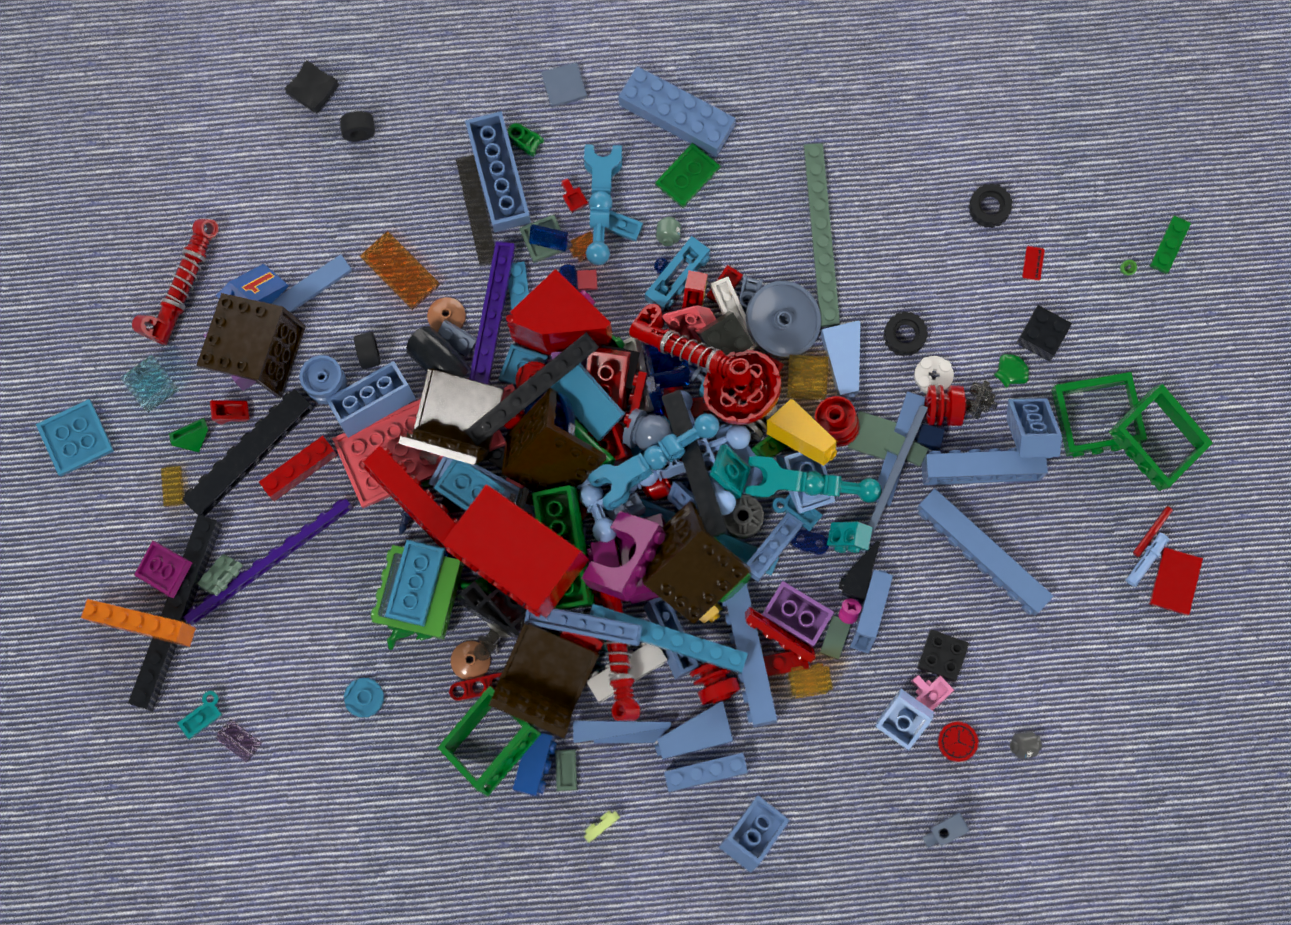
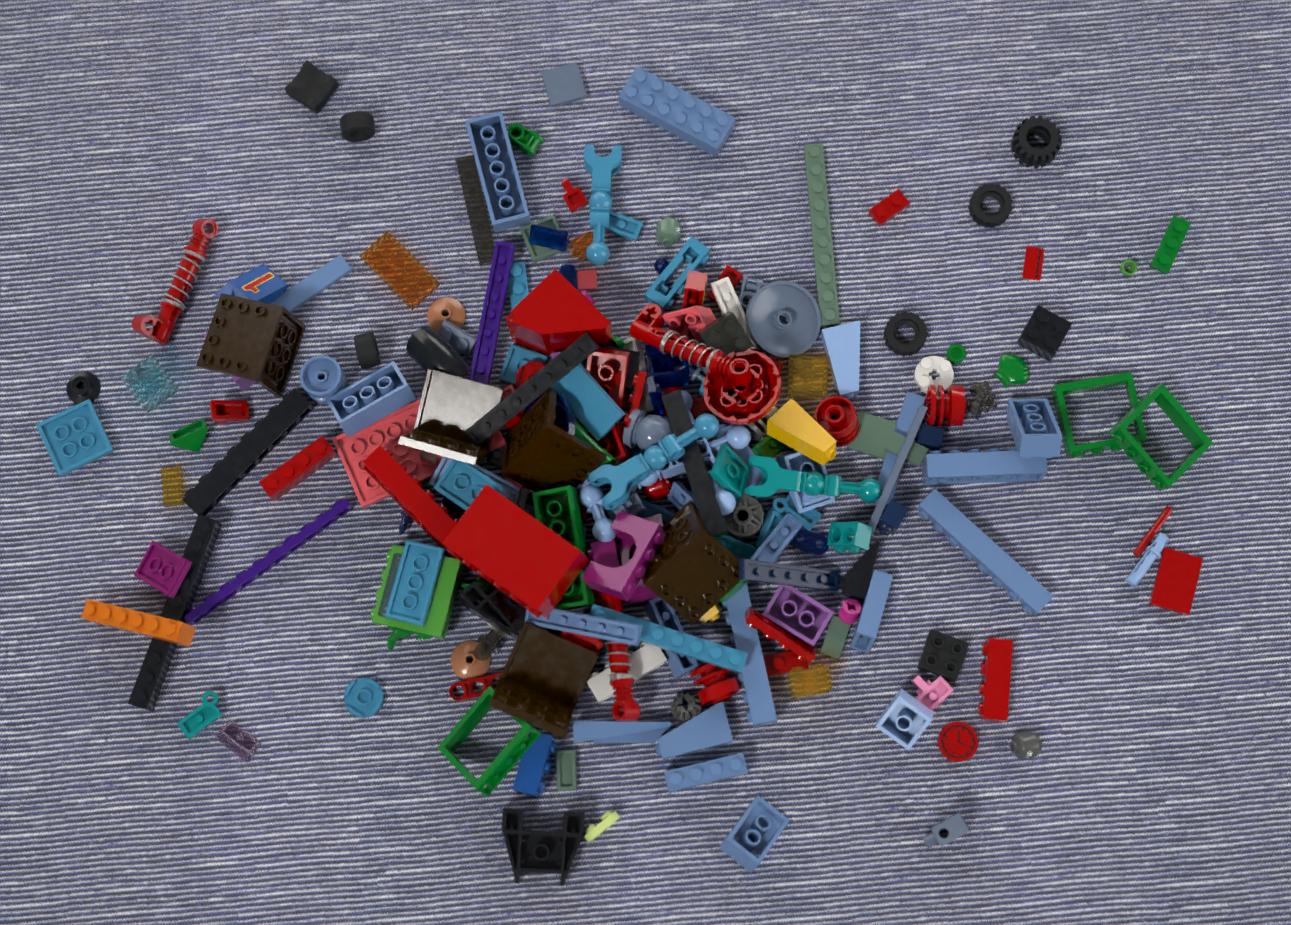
(90, 391): none -> black piece
(220, 575): sand green plate -> none
(541, 850): none -> black wedge
(687, 175): green tile -> none
(694, 706): none -> dark grey gear
(771, 521): none -> dark azure plate
(788, 575): none -> dark blue tile
(888, 207): none -> red plate
(891, 518): none -> dark blue brick
(956, 354): none -> green tile
(996, 680): none -> red brick
(1042, 129): none -> black tyre

